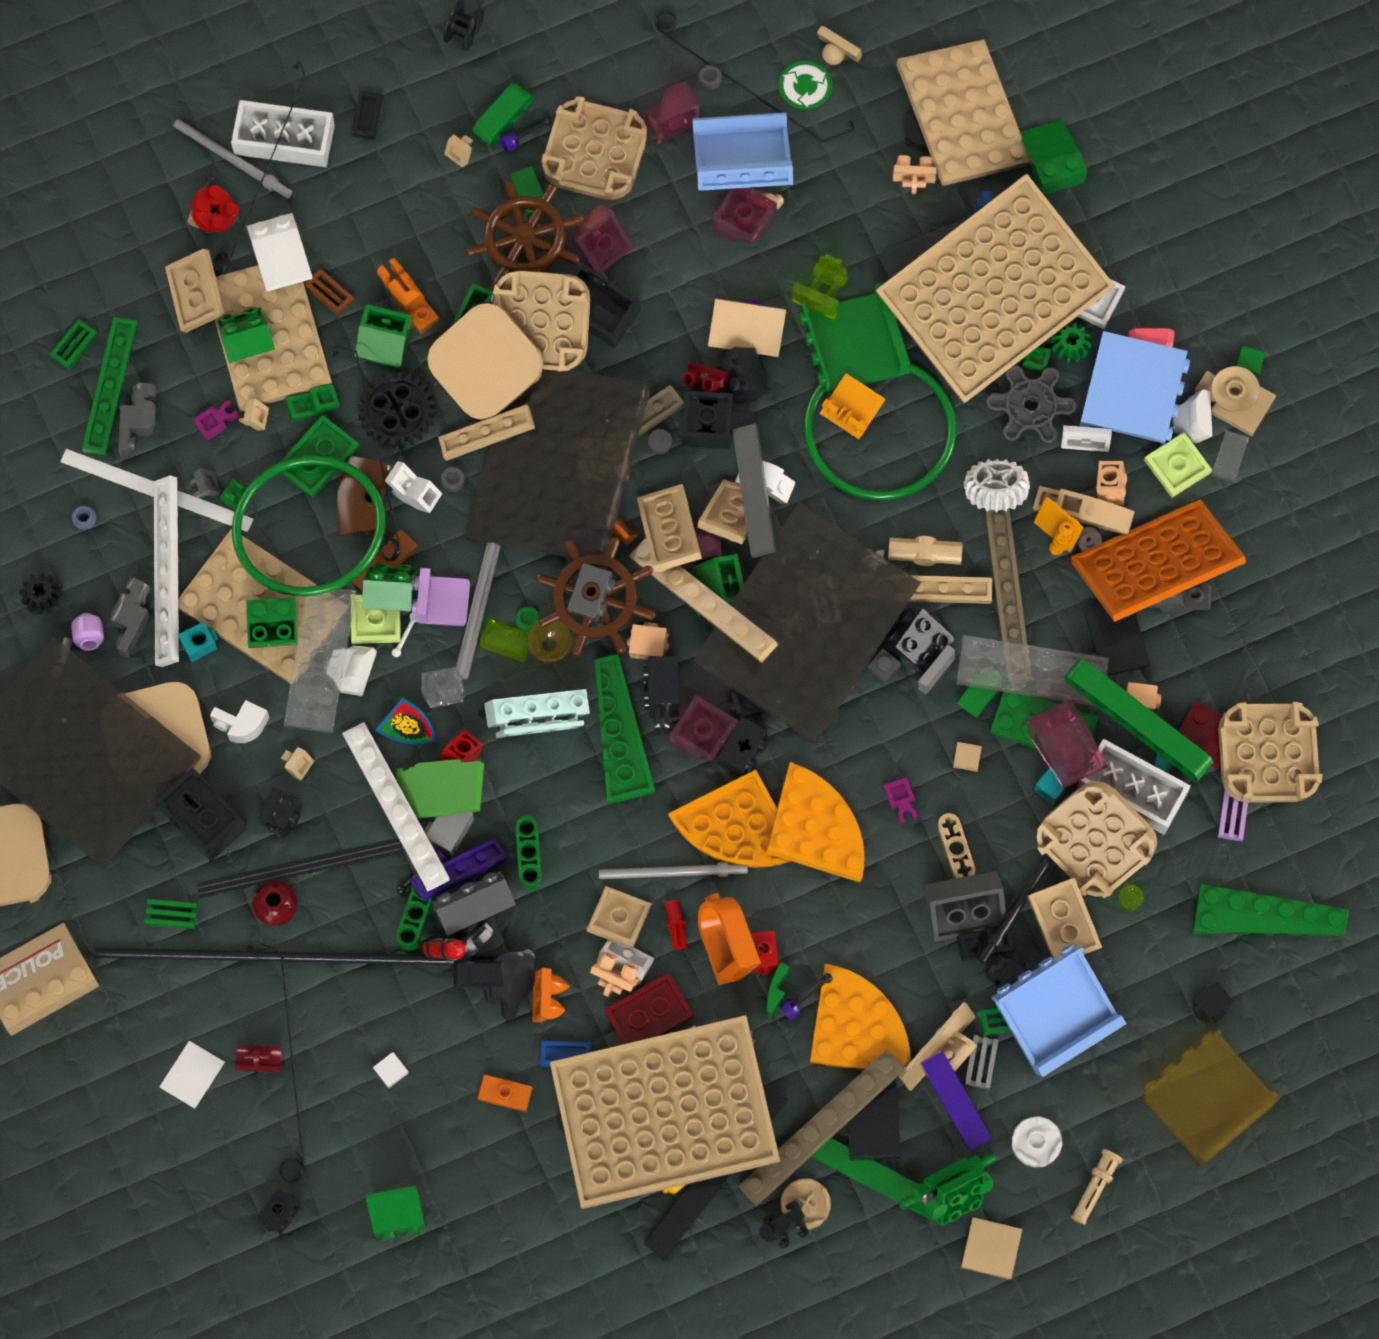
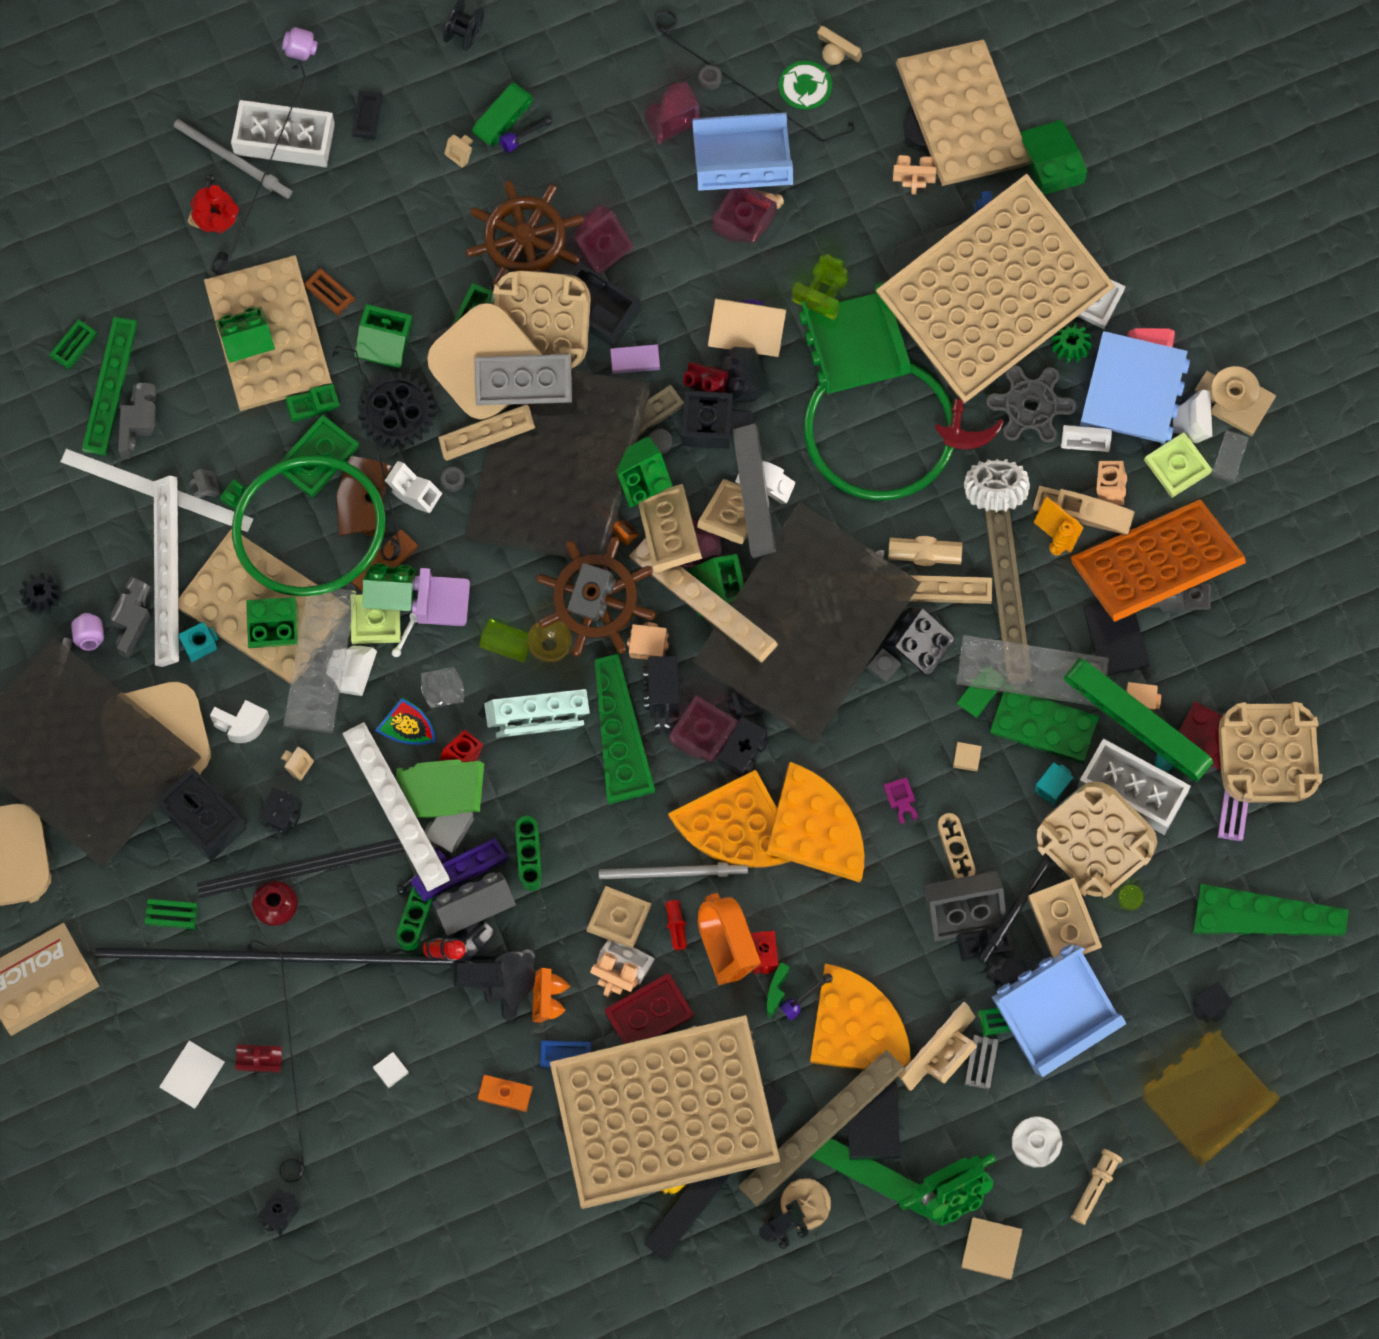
(81, 511): sand blue plate -> none
(194, 290): tan plate -> none
(213, 422): magenta plate -> none
(255, 414): tan tile -> none
(279, 252): white slope -> none
(299, 44): none -> lavender head
(396, 1212): green slope -> none
(408, 296): orange plate -> none
(477, 610): light grey axle -> none
(523, 379): none -> light grey tile
(526, 185): green tile -> none
(526, 618): green tile -> none
(594, 149): tan tile -> none
(635, 359): none -> lavender tile
(642, 472): none -> green slope
(852, 406): light orange hinge -> none
(936, 669): light grey tile -> none
(955, 1100): dark purple tile -> none
(963, 439): none -> dark red piece
(1037, 359): green tile -> none
(1066, 743): clear pink slope -> none
(1089, 538): flat silver tile -> none
(1251, 360): green tile -> none

